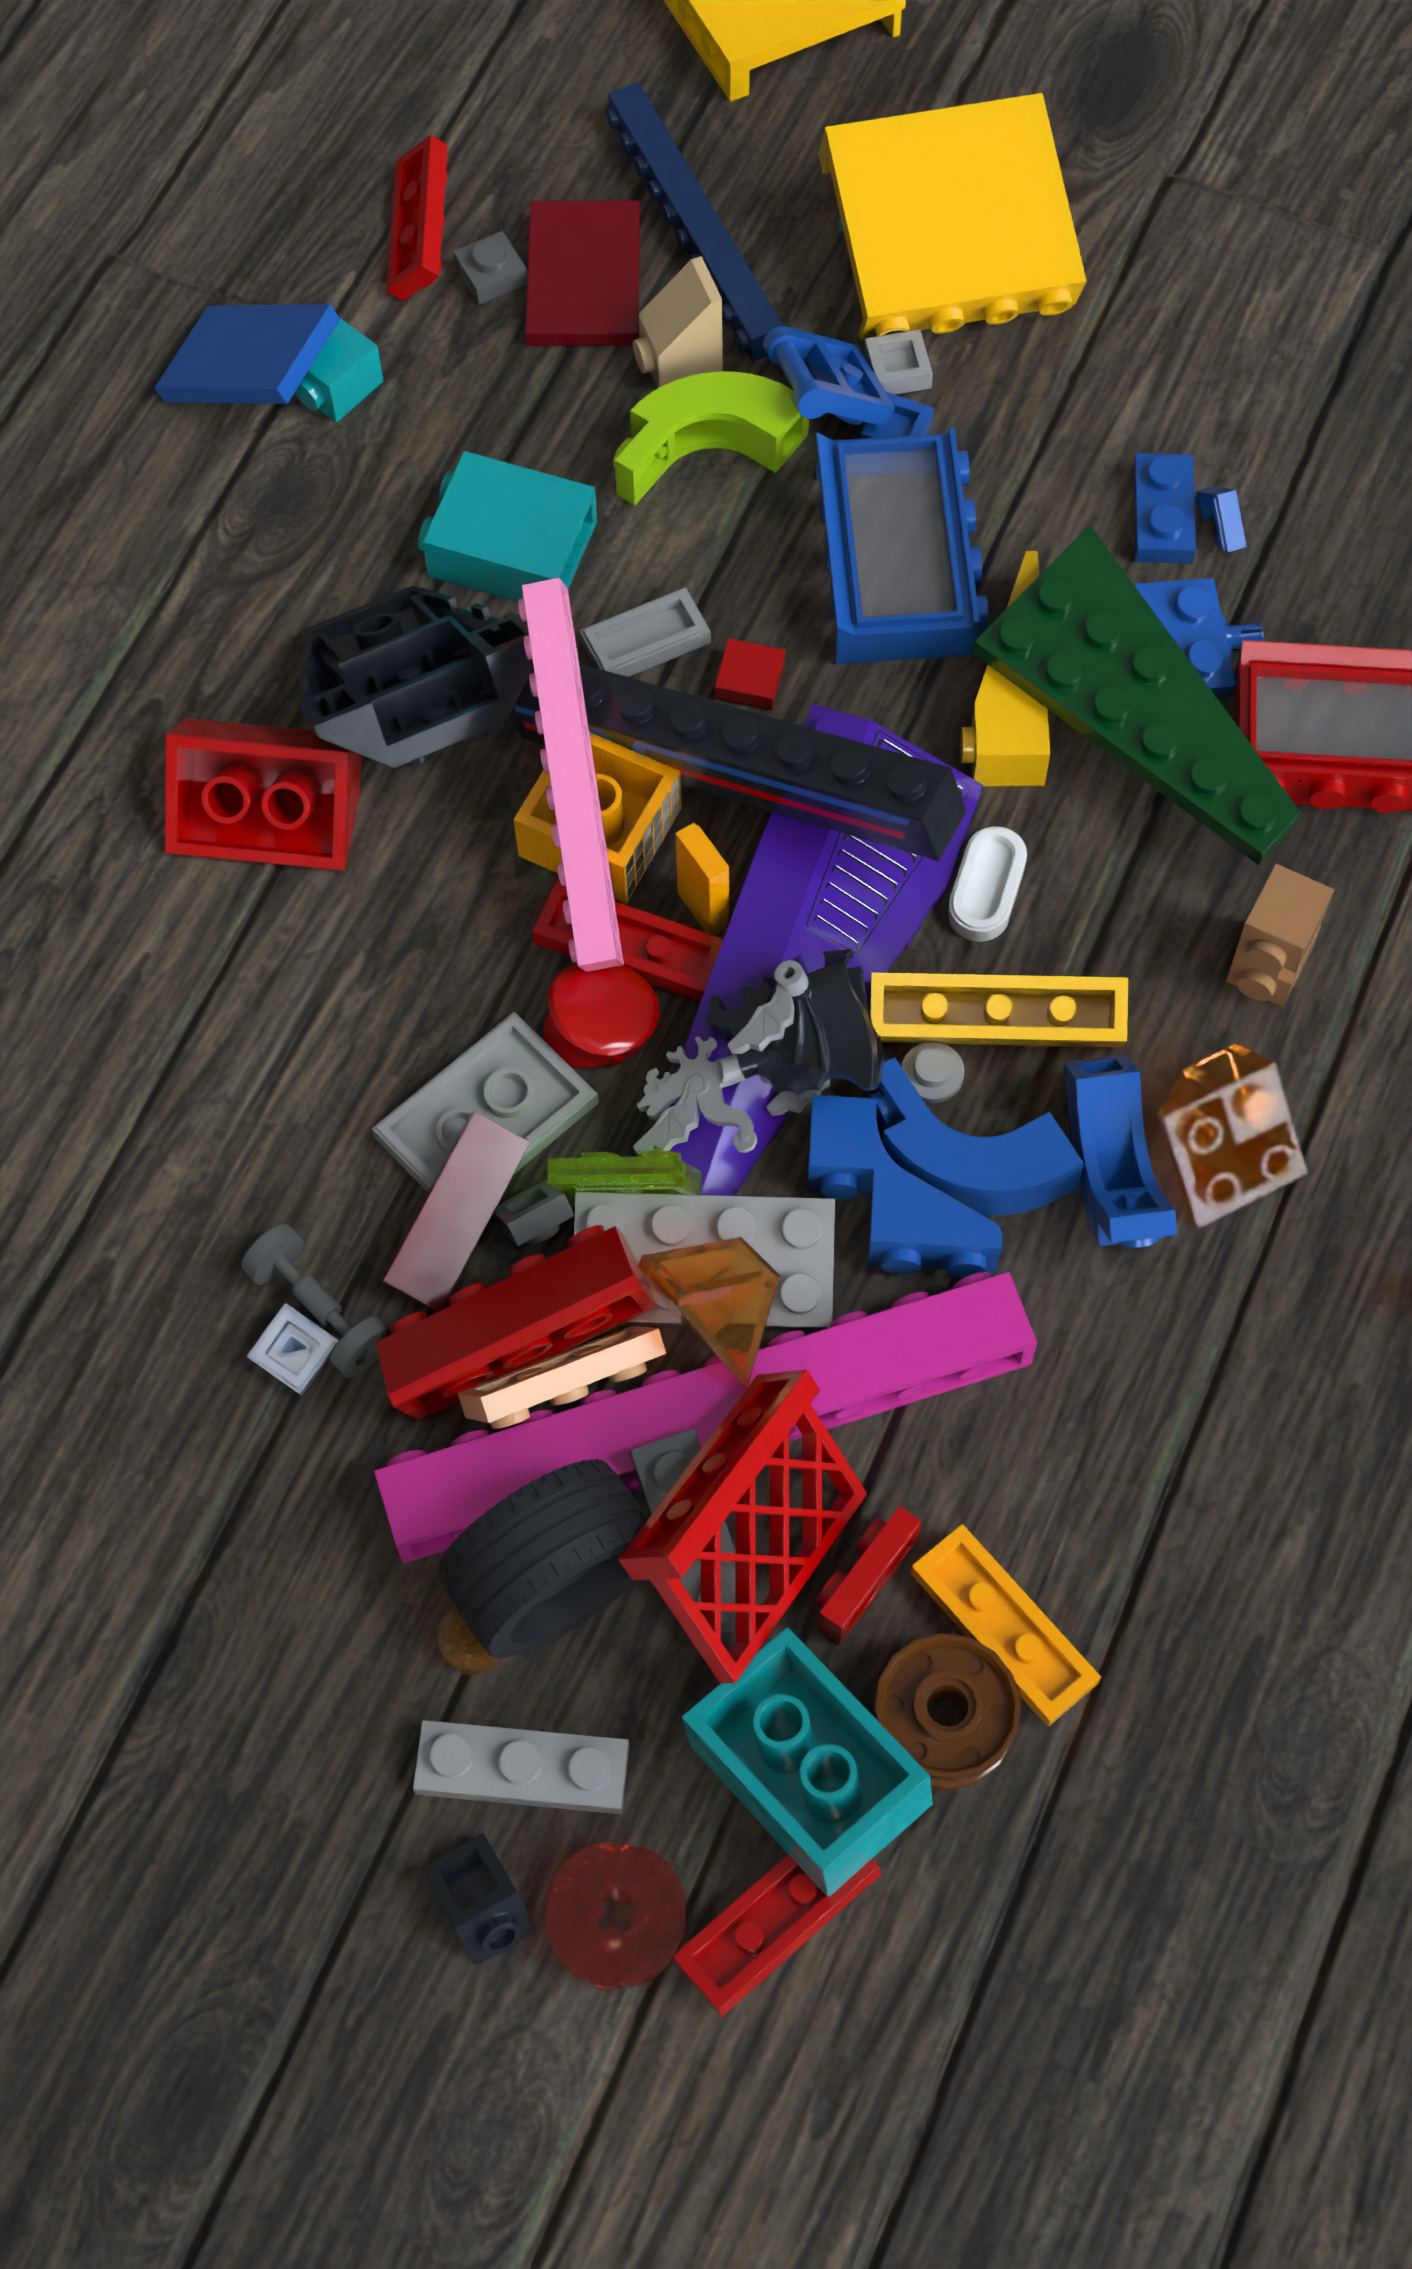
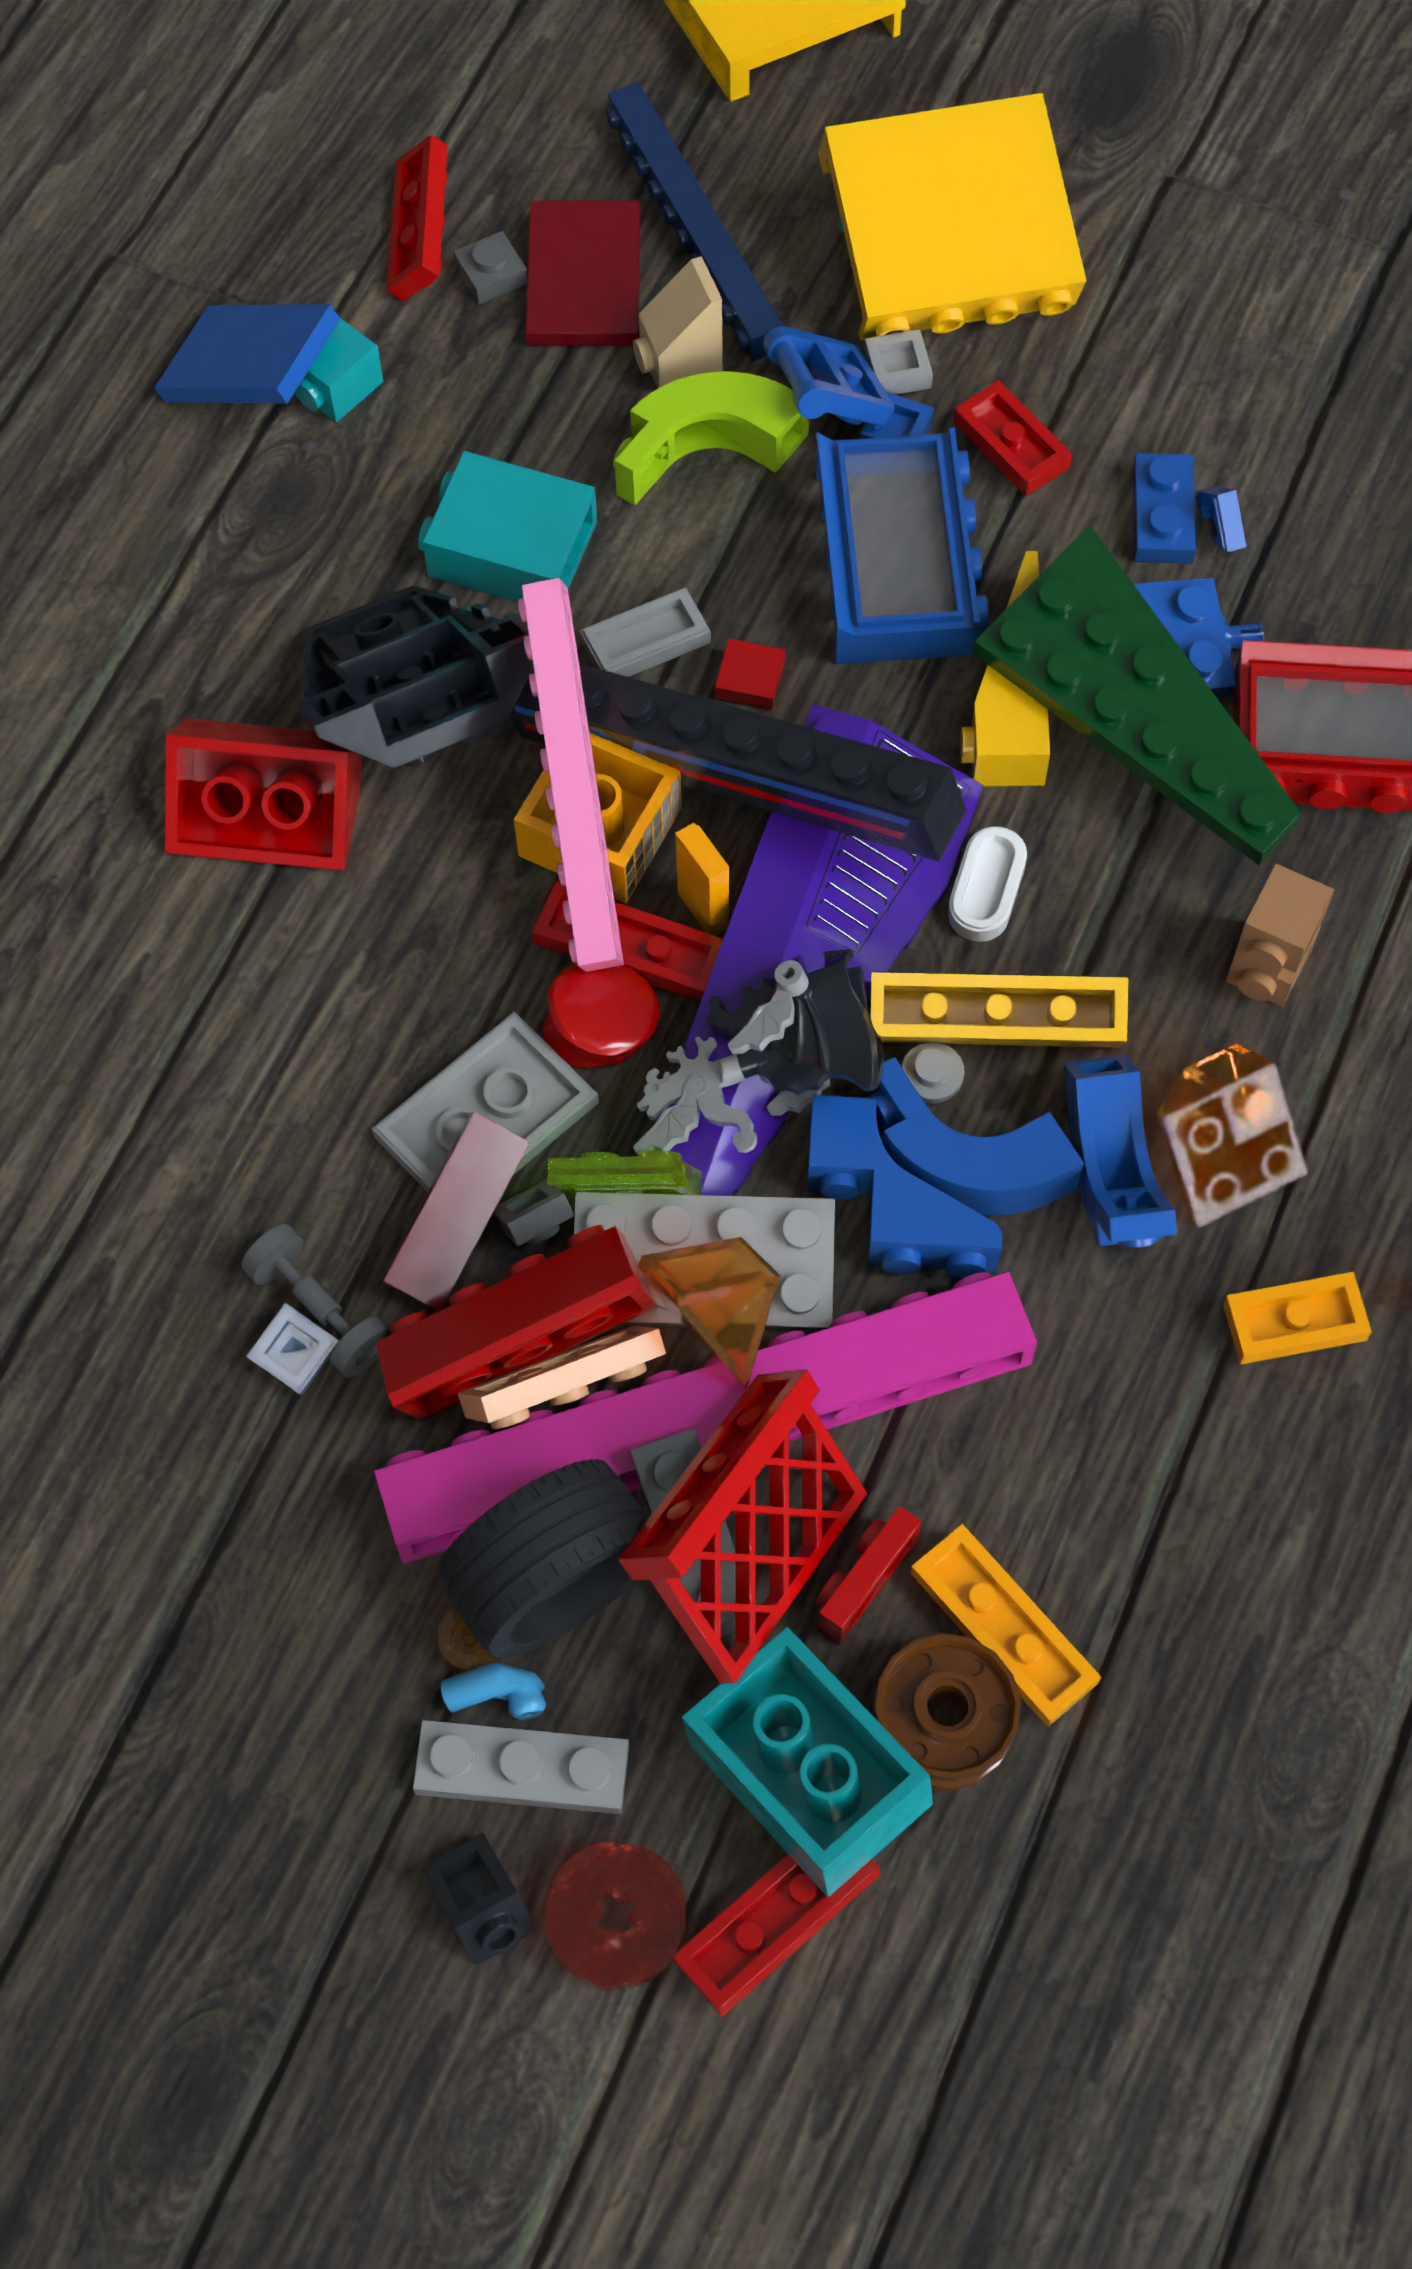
(496, 1681): none -> dark azure arm
(1012, 438): none -> red plate
(1297, 1318): none -> light orange plate

